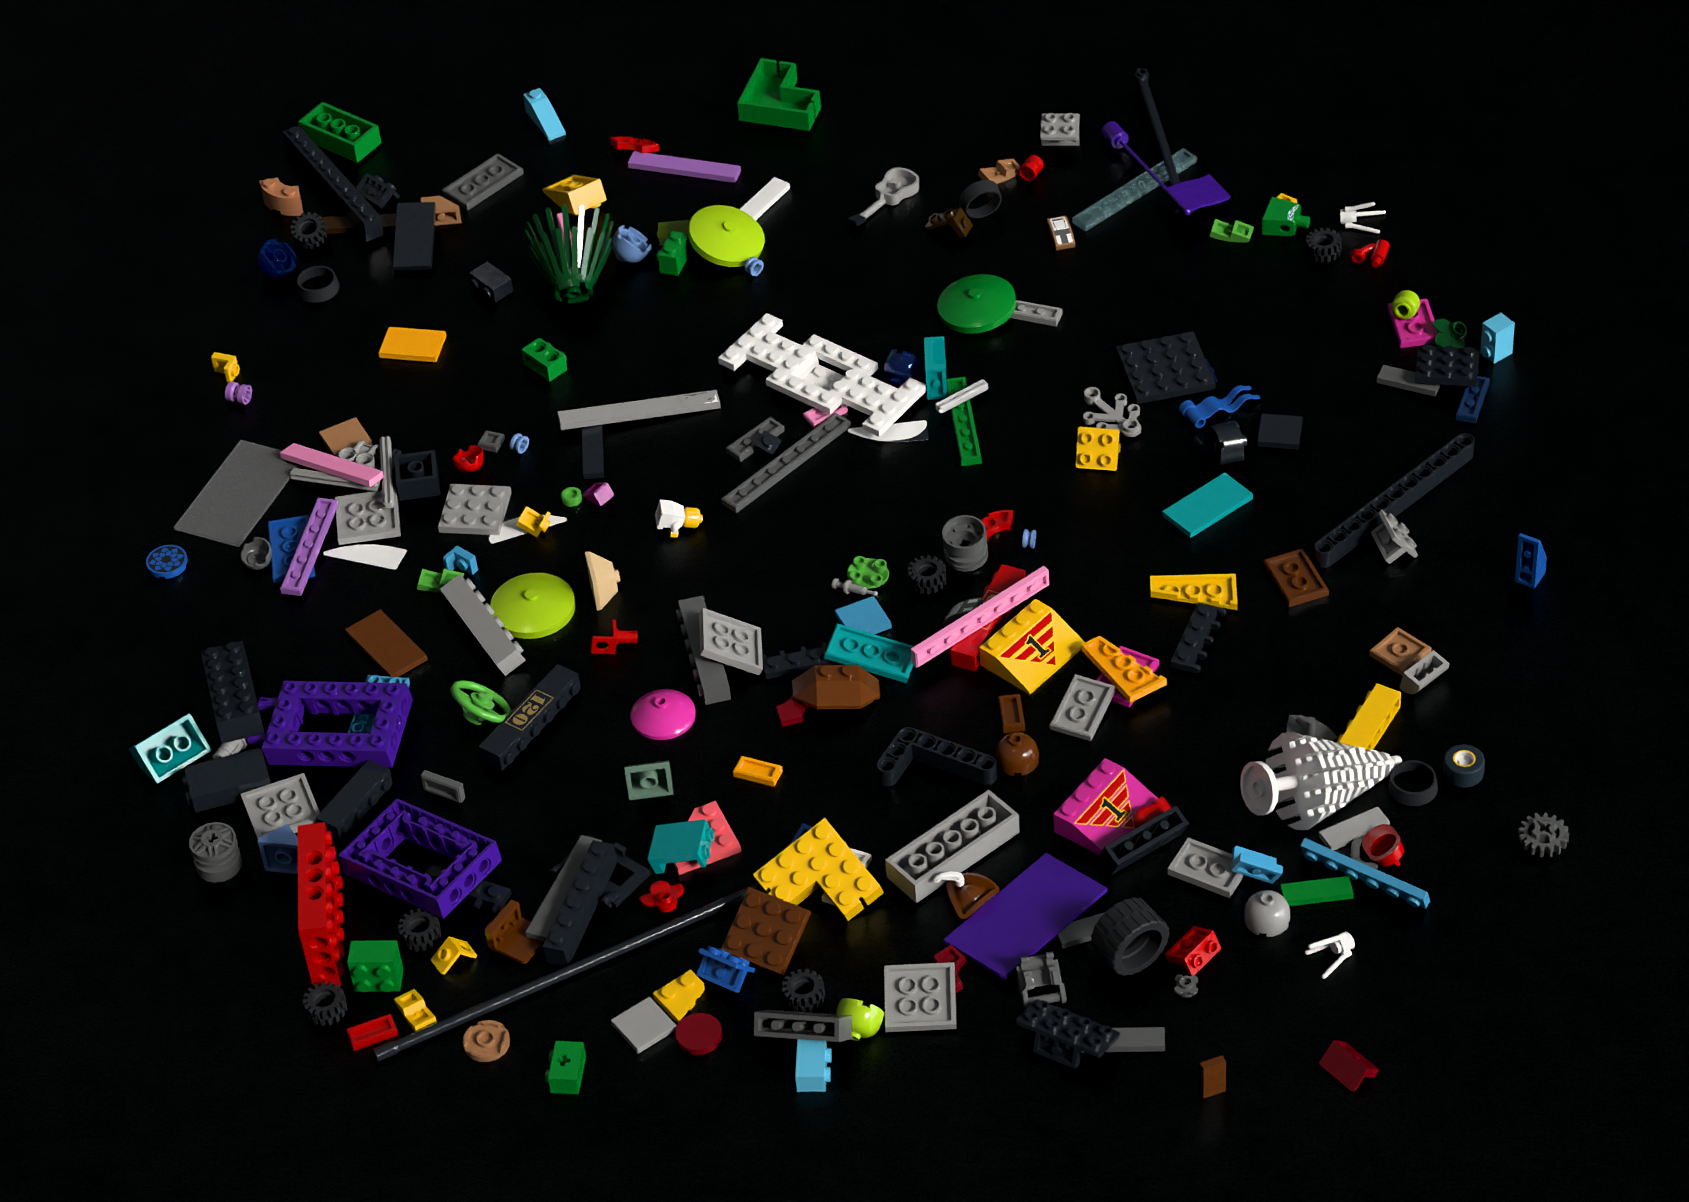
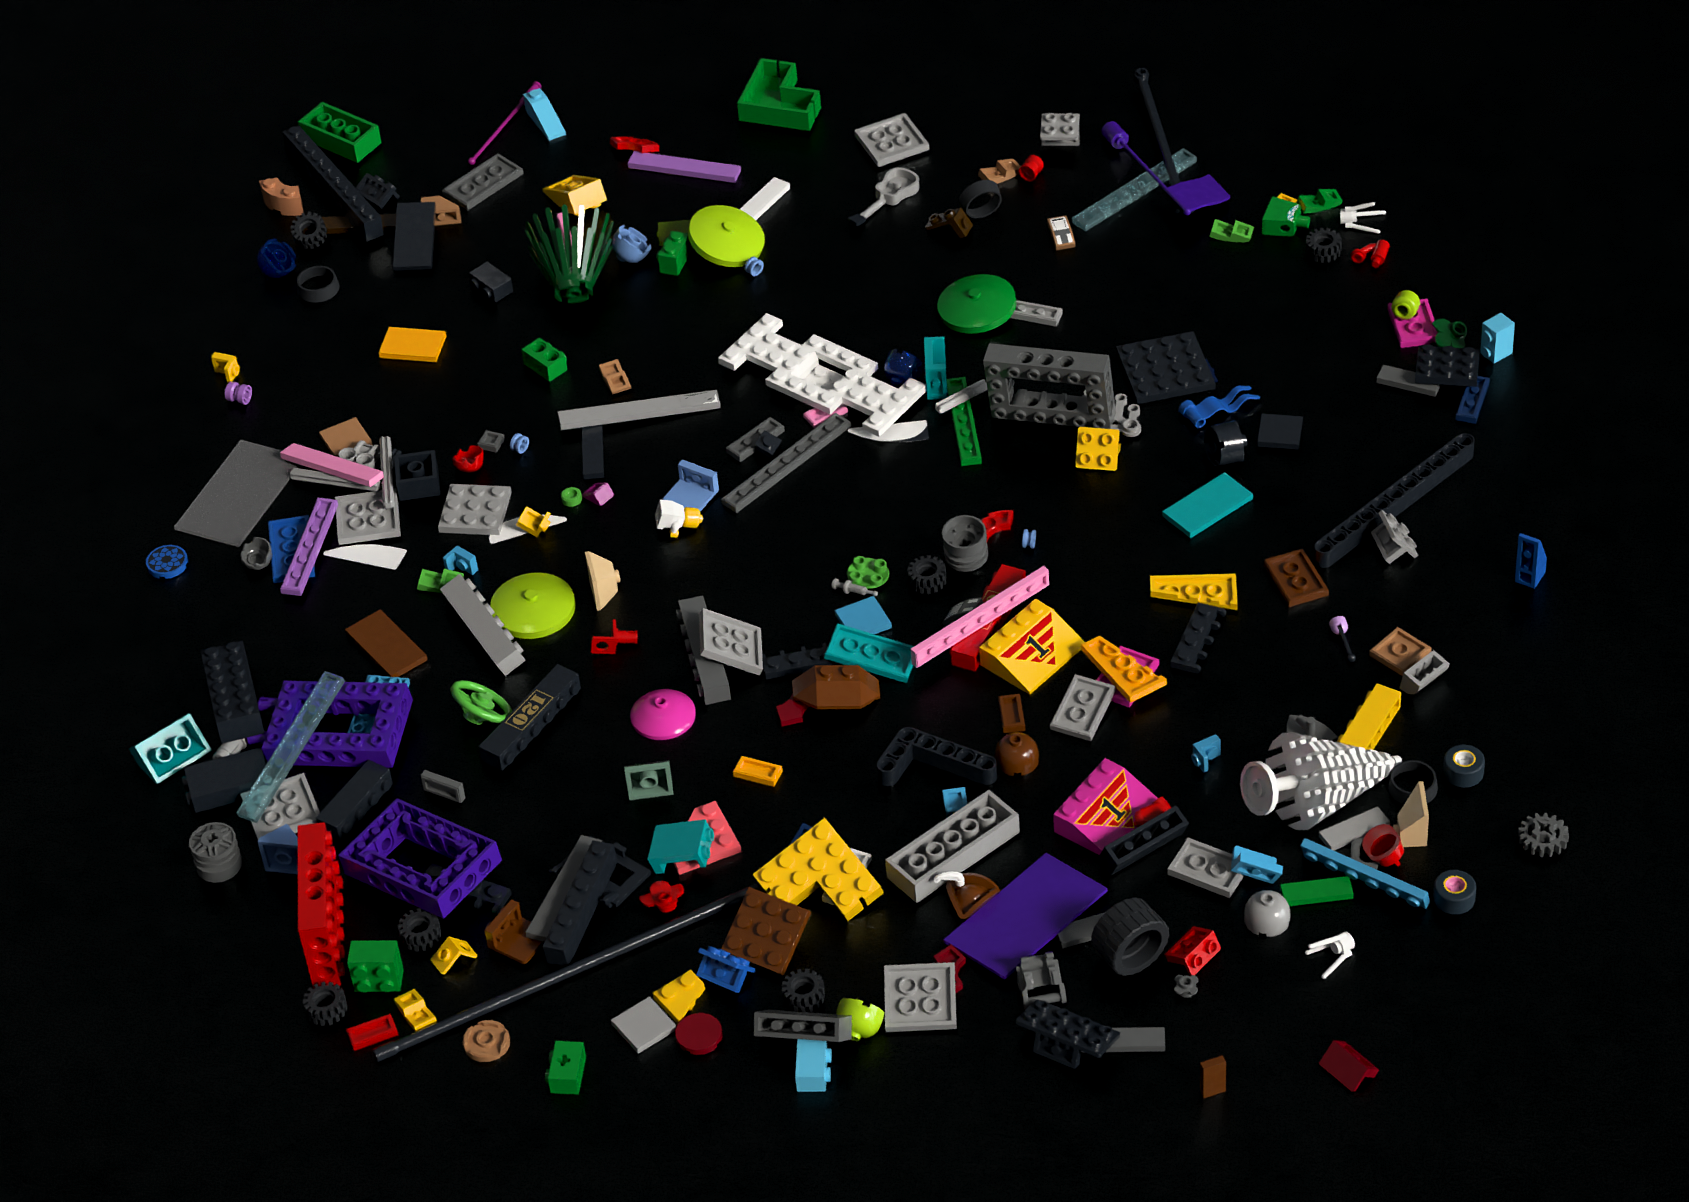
(290, 747): none -> clear light blue tile
(471, 161): none -> magenta piece
(614, 376): none -> medium nougat slope
(695, 486): none -> medium blue bracket
(891, 140): none -> light grey plate
(954, 800): none -> dark azure bracket
(1088, 369): none -> dark grey brick
(1206, 750): none -> dark azure bracket
(1323, 200): none -> green slope
(1339, 627): none -> hinge
(1413, 819): none -> tan slope
(1454, 892): none -> black wheel

